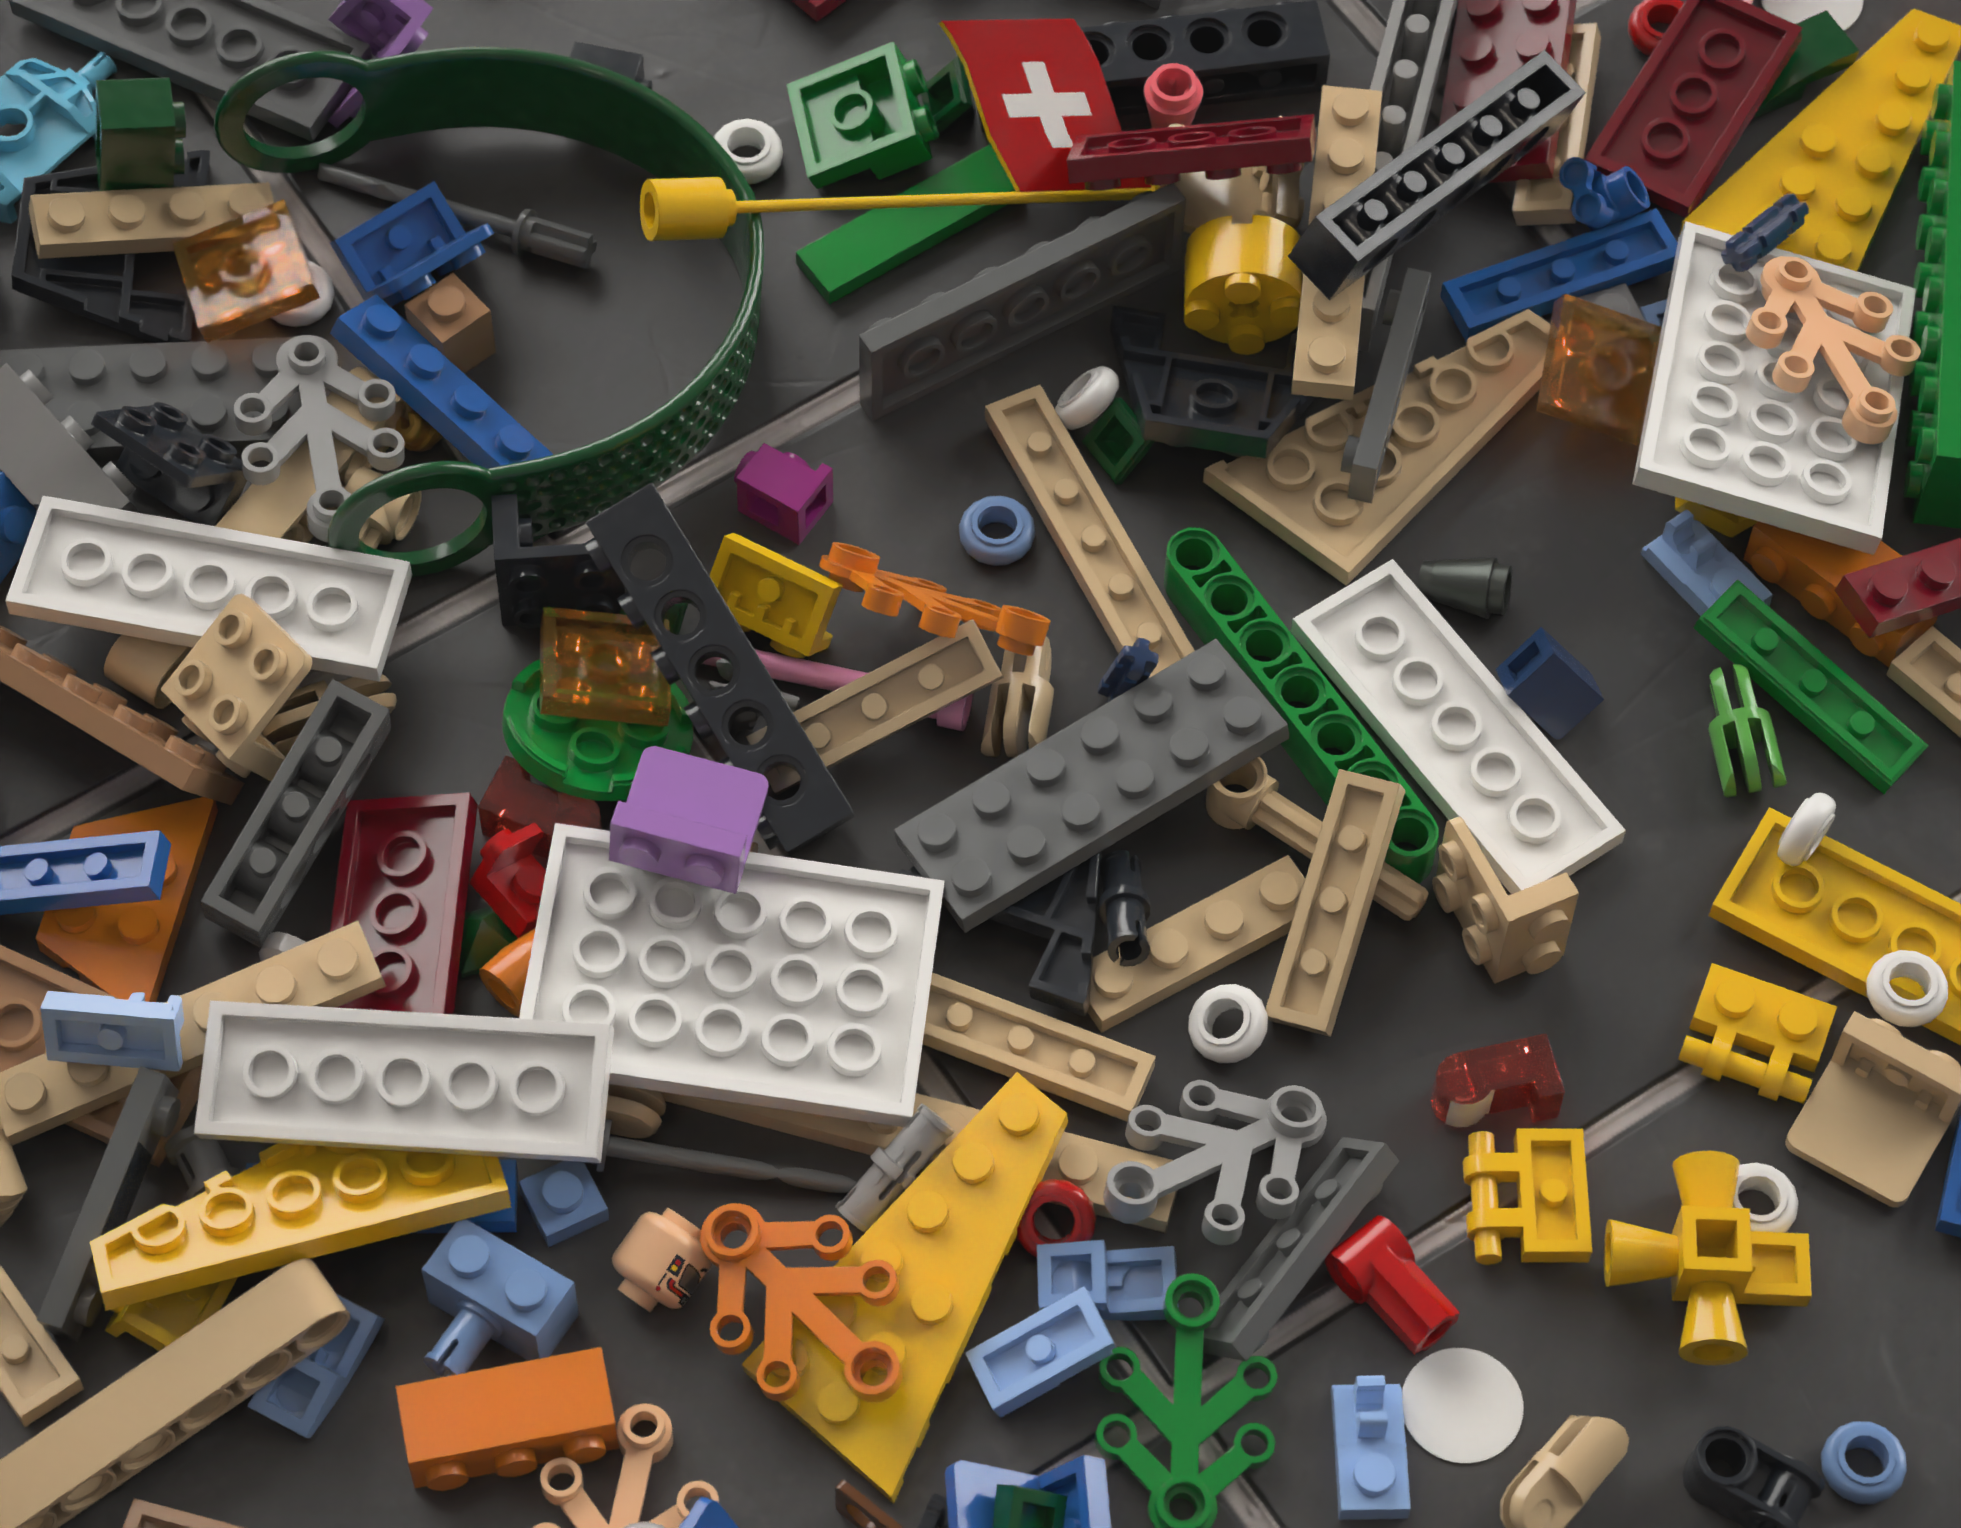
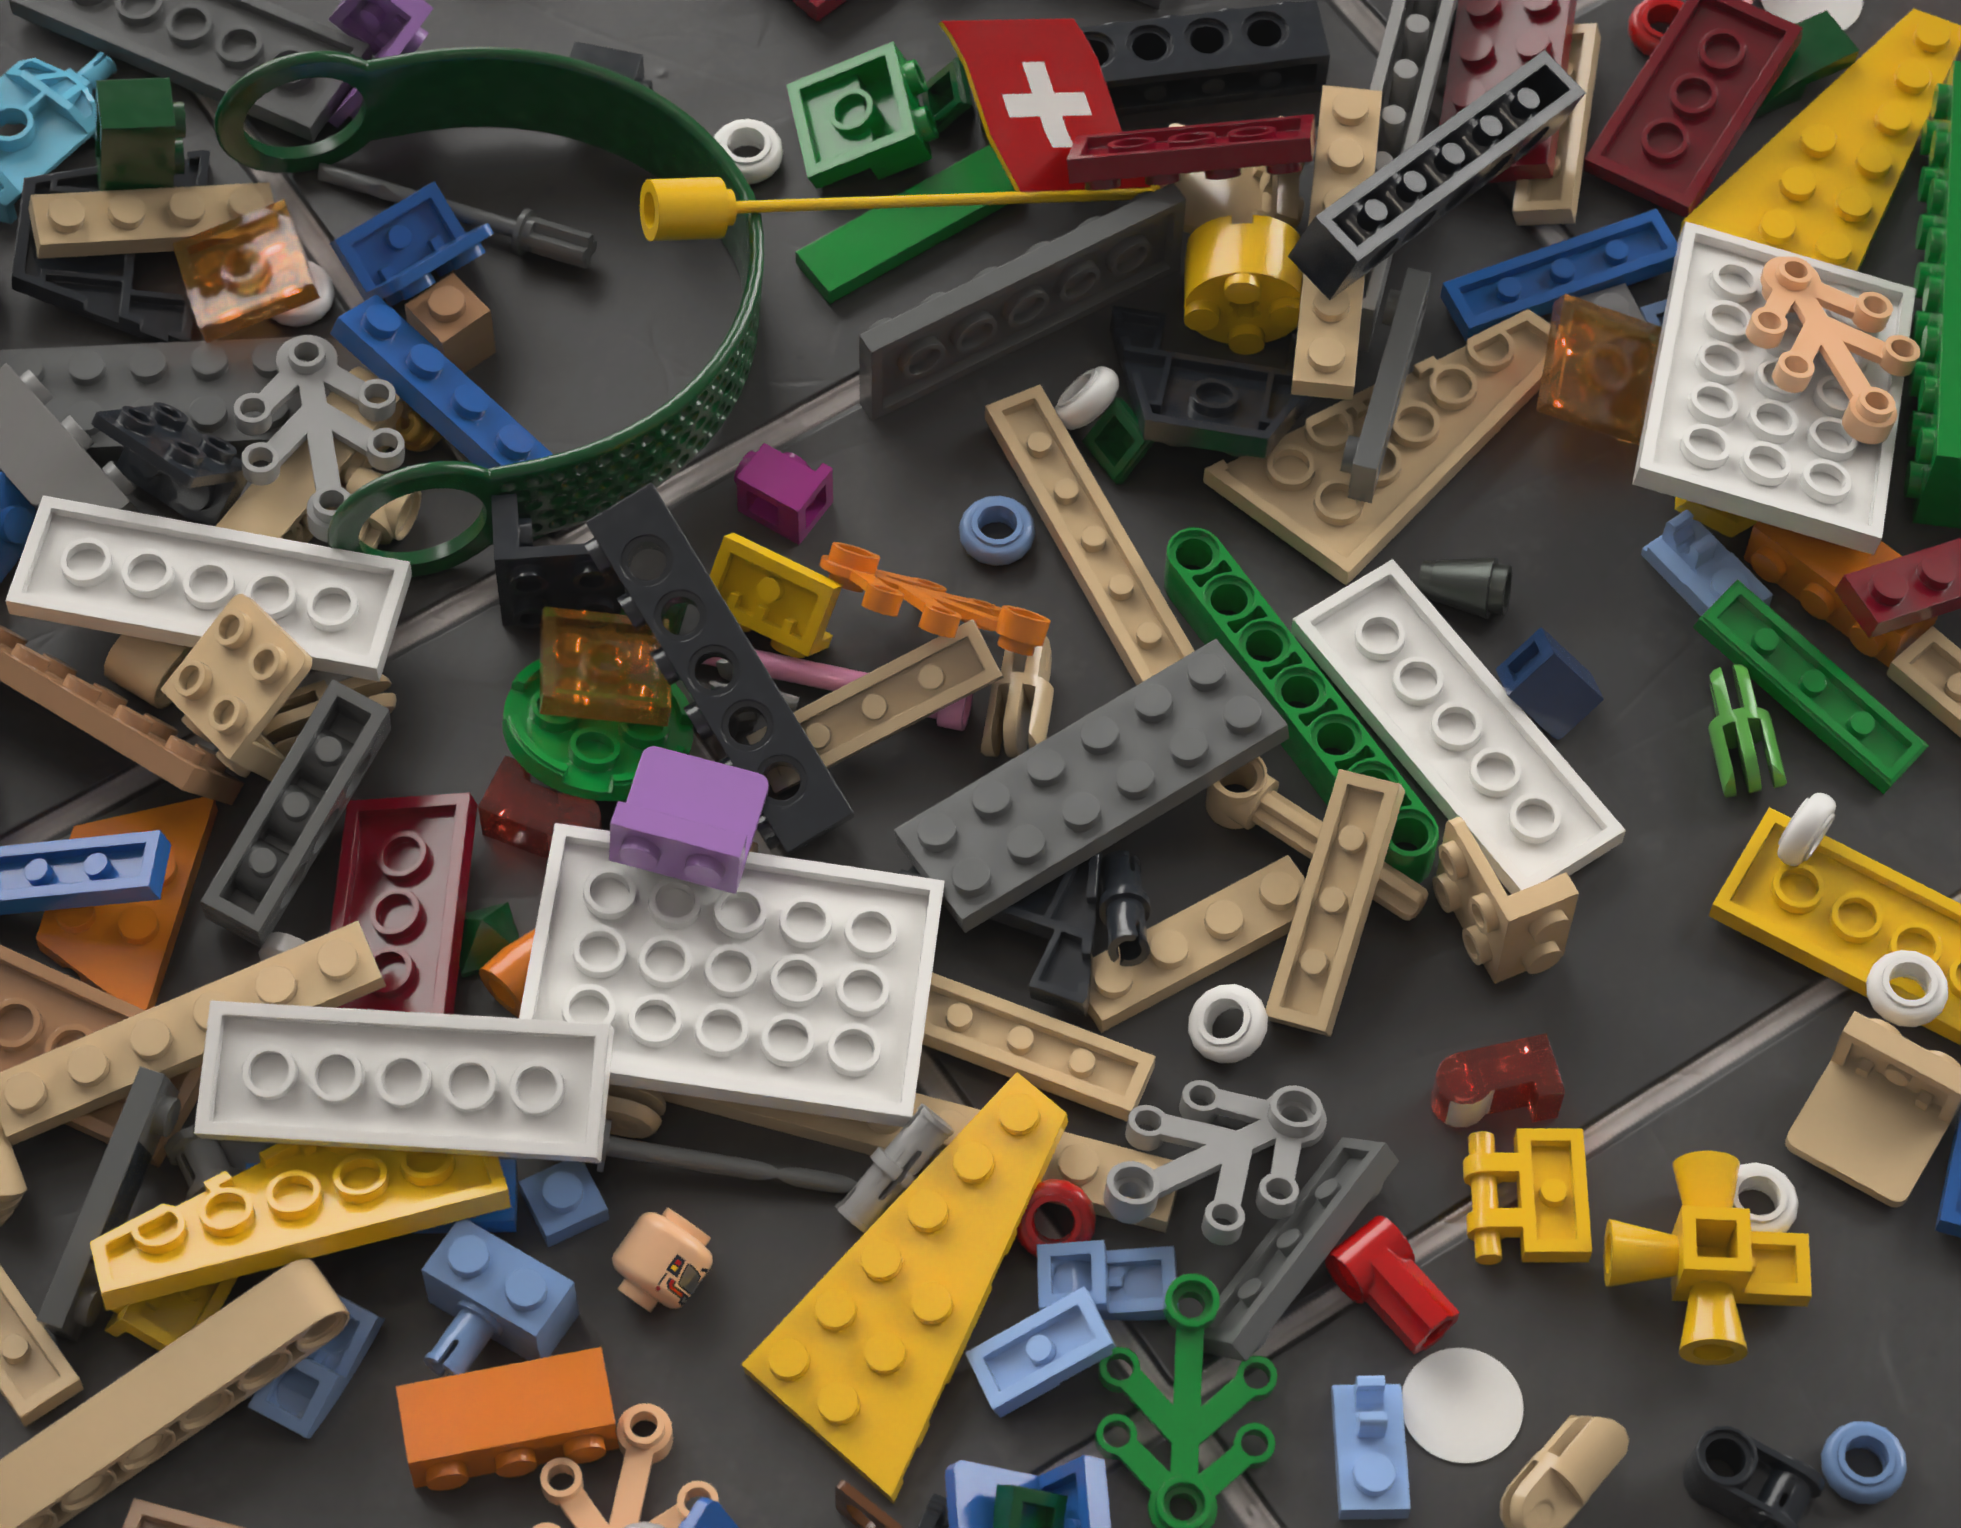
(113, 1030): light blue plate -> none
(512, 877): red bracket -> none
(794, 1293): orange plant -> none
(1128, 670): dark blue axle -> none
(1172, 95): coral cone -> none
(1600, 198): blue plate -> none
(1763, 1020): yellow plate -> none
(1765, 232): dark blue axle -> none

